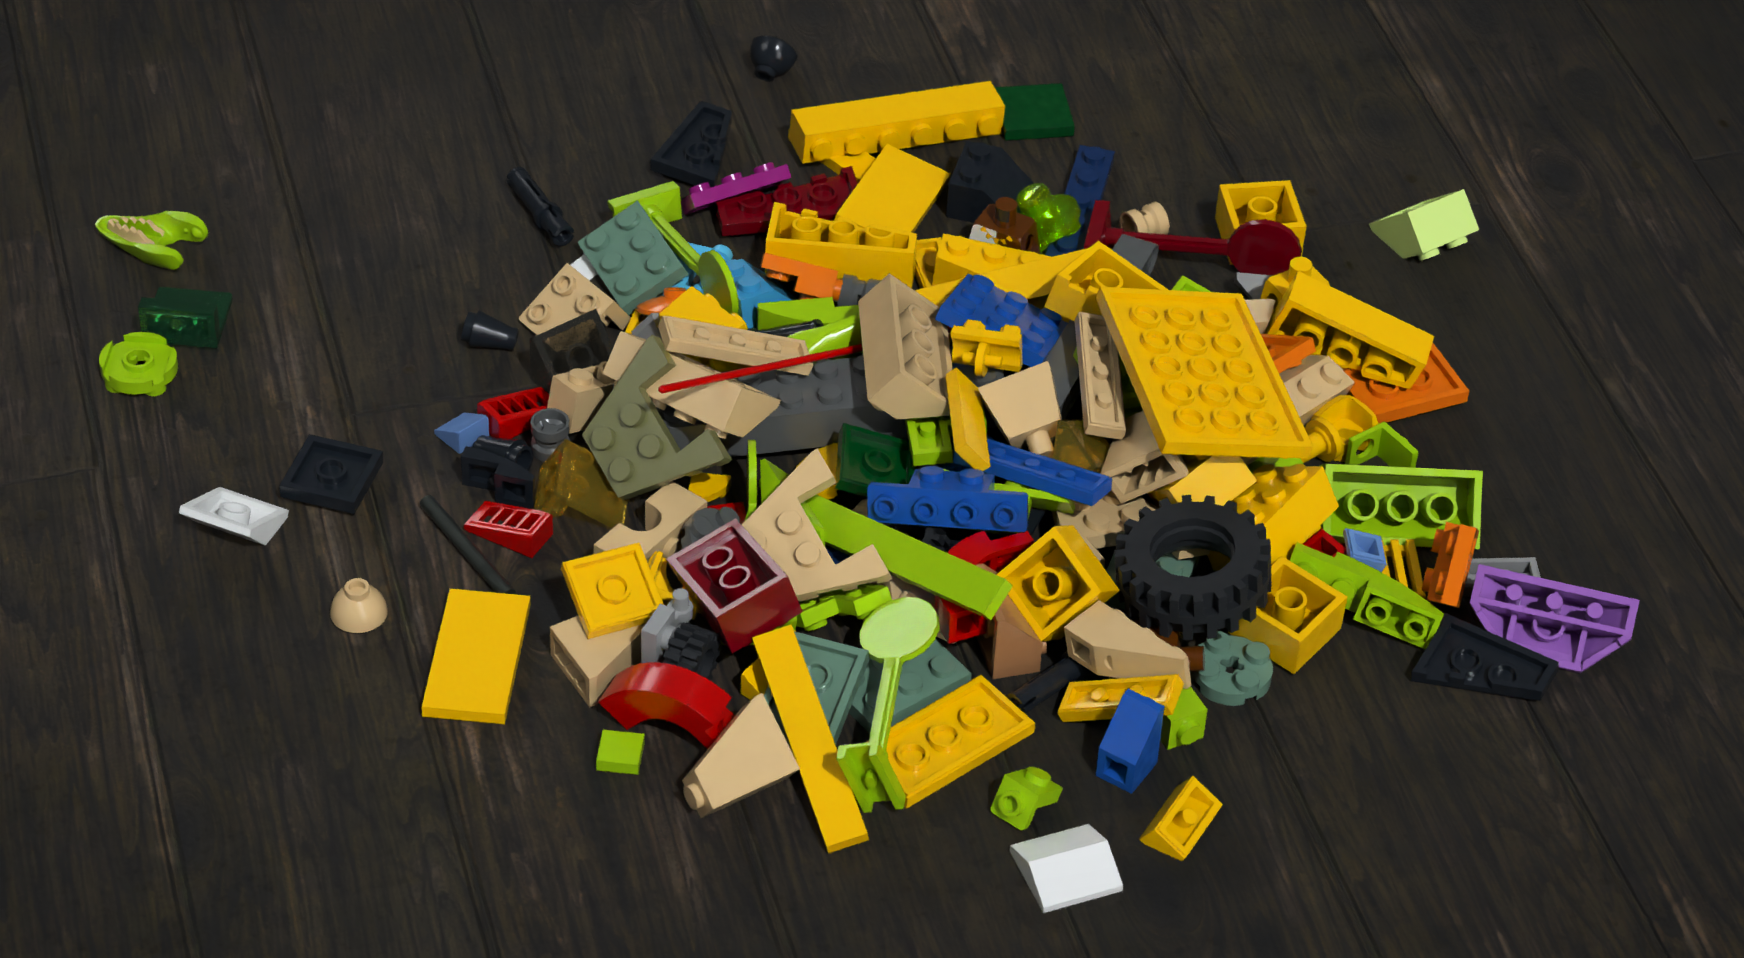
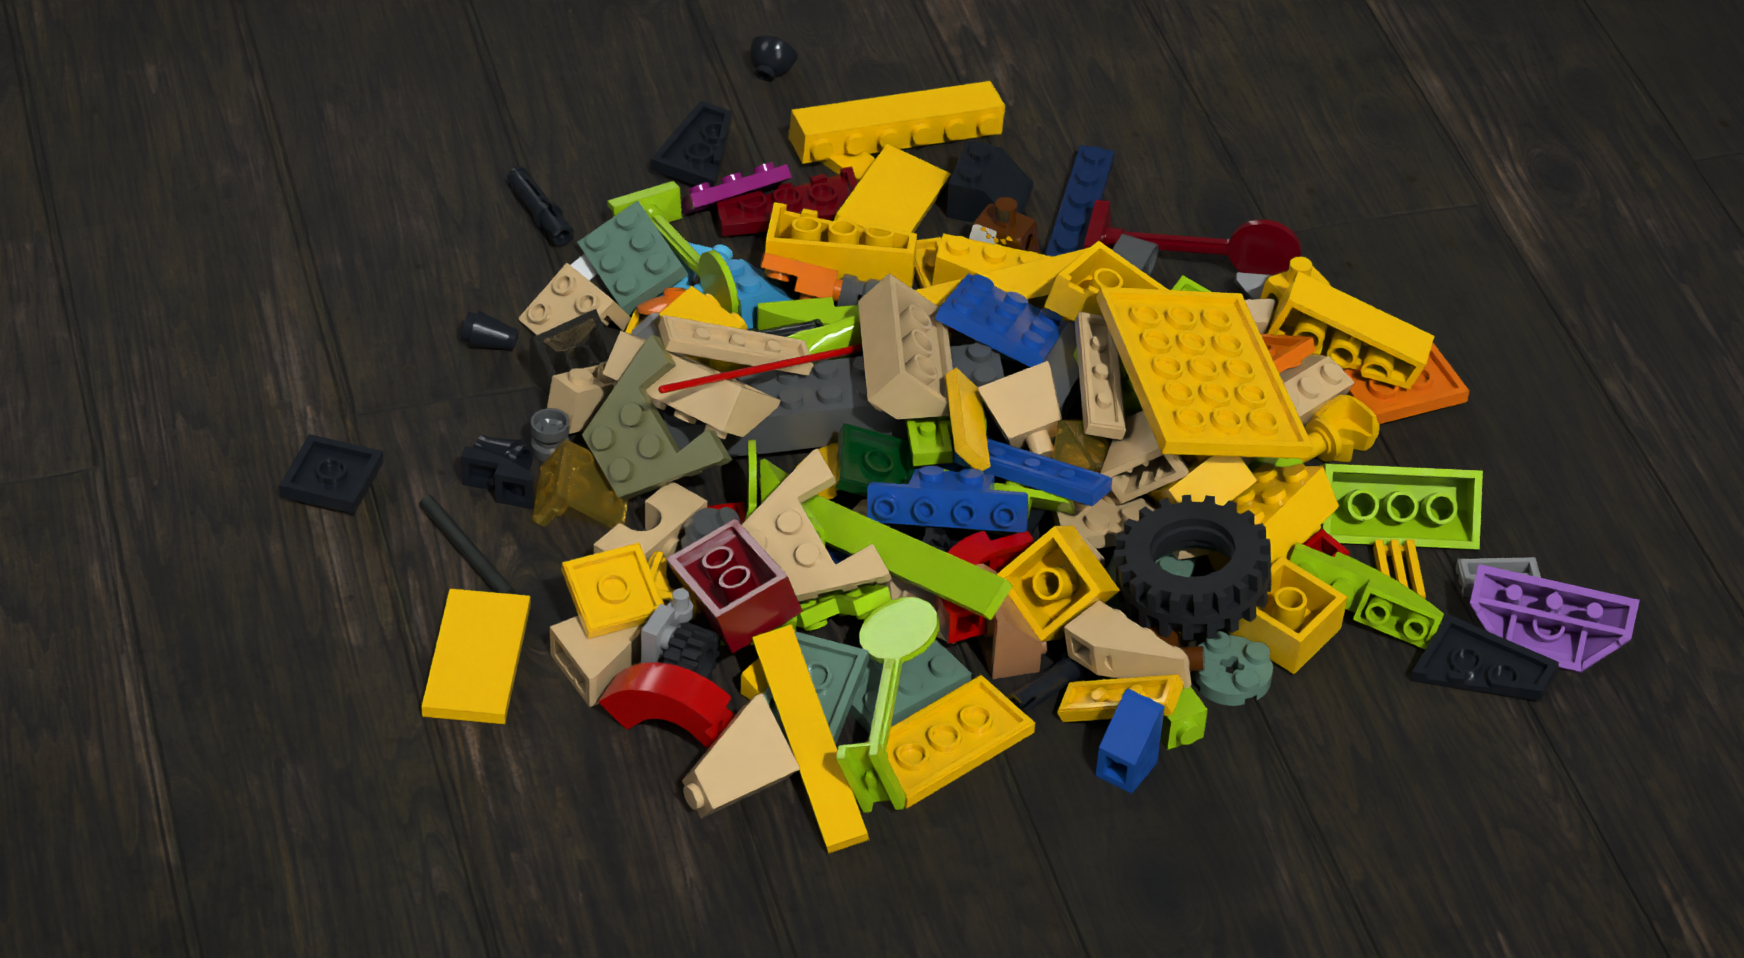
(124, 376): lime plate -> none
(148, 235): lime animal -> none
(186, 315): clear green bracket -> none
(236, 514): white slope -> none
(358, 607): tan brick -> none
(463, 430): medium blue slope -> none
(503, 414): red slope -> none
(527, 537): red slope -> none
(620, 752): lime tile -> none
(710, 485): yellow tile -> none
(987, 348): yellow hips -> none
(1022, 794): lime bracket -> none
(1035, 112): dark green tile -> none
(1054, 214): clear neon green plate -> none
(1067, 867): white slope -> none
(1149, 219): tan wheel -> none
(1181, 819): yellow slope -> none
(1258, 201): yellow brick -> none
(1365, 548): medium blue slope -> none
(1386, 444): lime bracket -> none
(1428, 226): yellowish green slope -> none
(1455, 553): orange plate -> none

